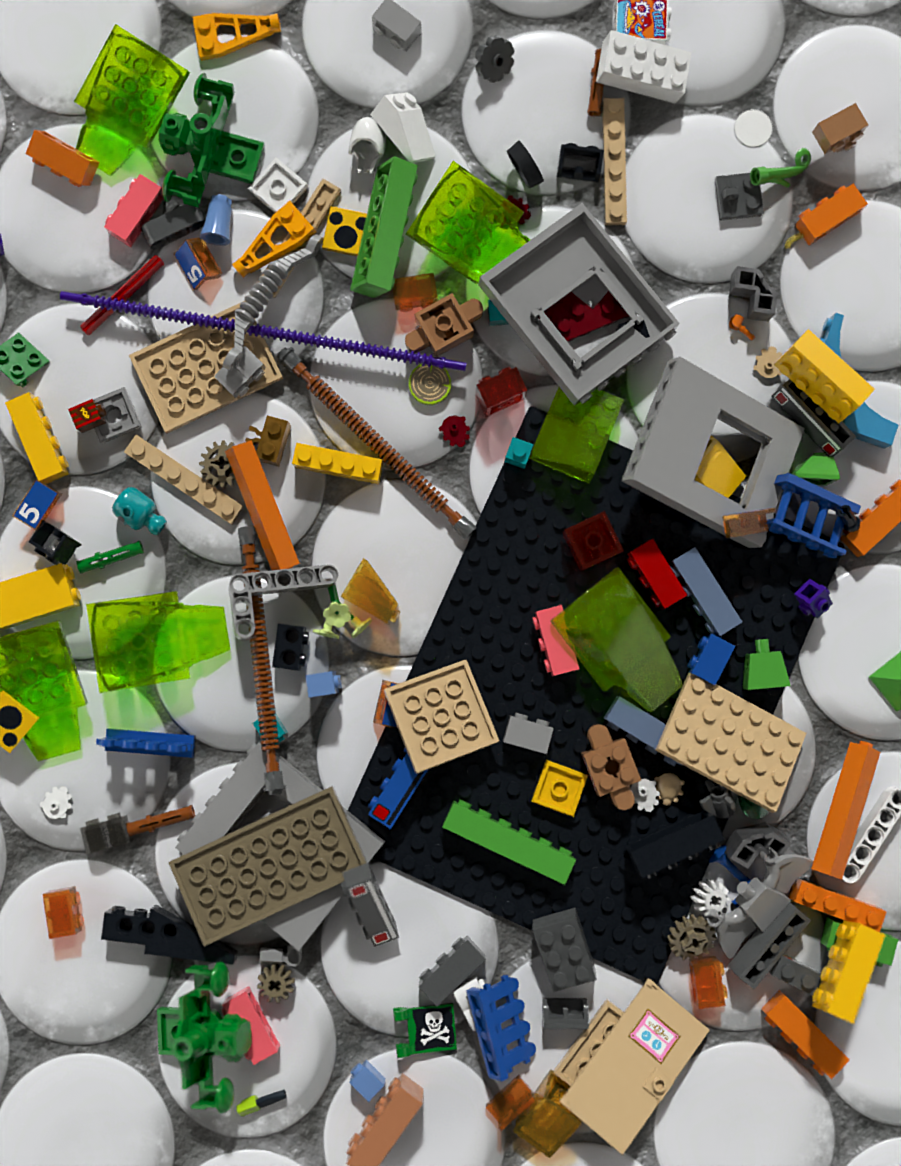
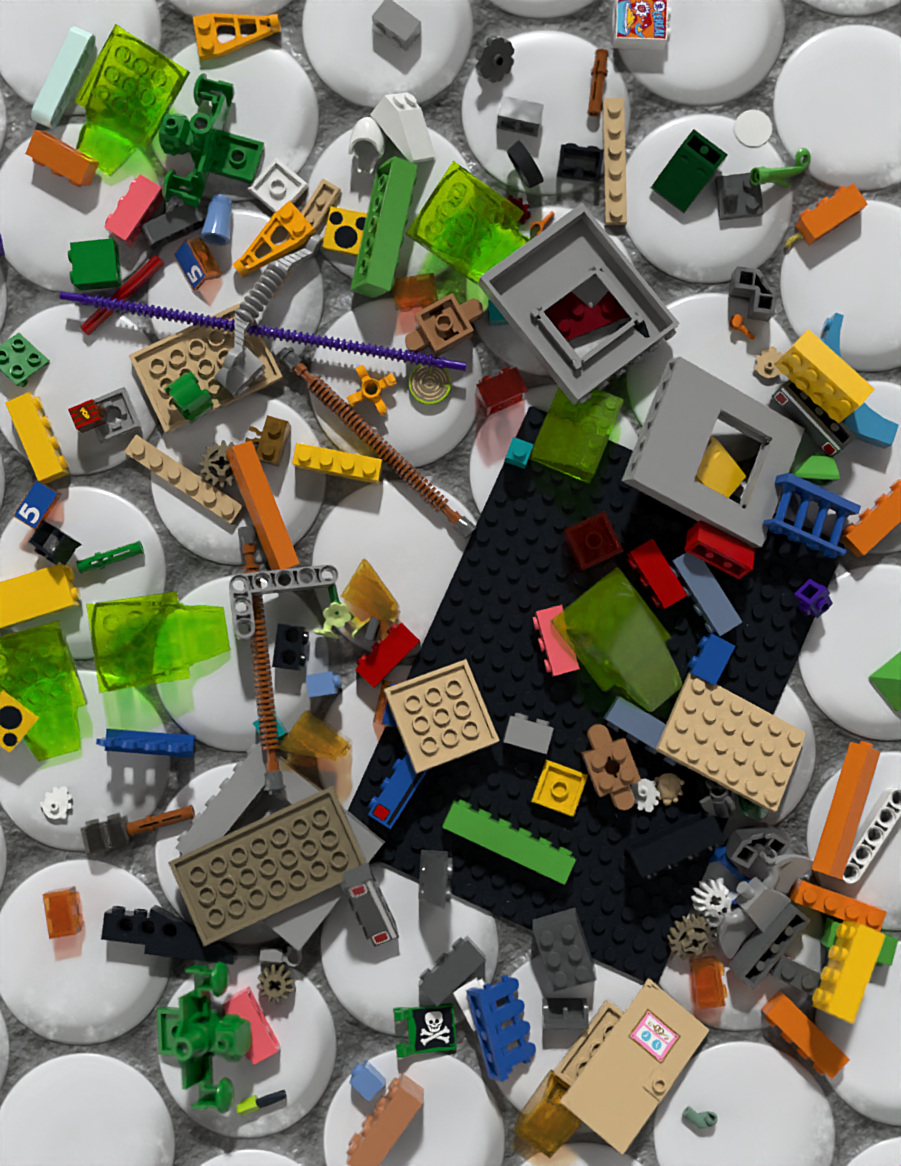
(63, 77): none -> light aqua beam
(95, 264): none -> green piece
(138, 511): teal piece -> none
(189, 398): none -> green brick
(316, 738): none -> clear yellow slope
(356, 398): none -> light orange pin
(373, 628): none -> dark grey tile
(386, 654): none -> red brick
(433, 882): none -> dark grey slope
(455, 430): dark red piece -> none
(510, 1102): clear orange panel -> none
(519, 116): none -> hinge
(542, 223): none -> orange hand
(643, 67): white brick -> none
(689, 171): none -> dark green slope
(700, 1120): none -> sand green arm
(720, 550): none -> red brick
(746, 522): clear orange panel -> none
(764, 668): bright green torso -> none
(841, 130): medium nougat brick -> none
(850, 521): black pin -> none

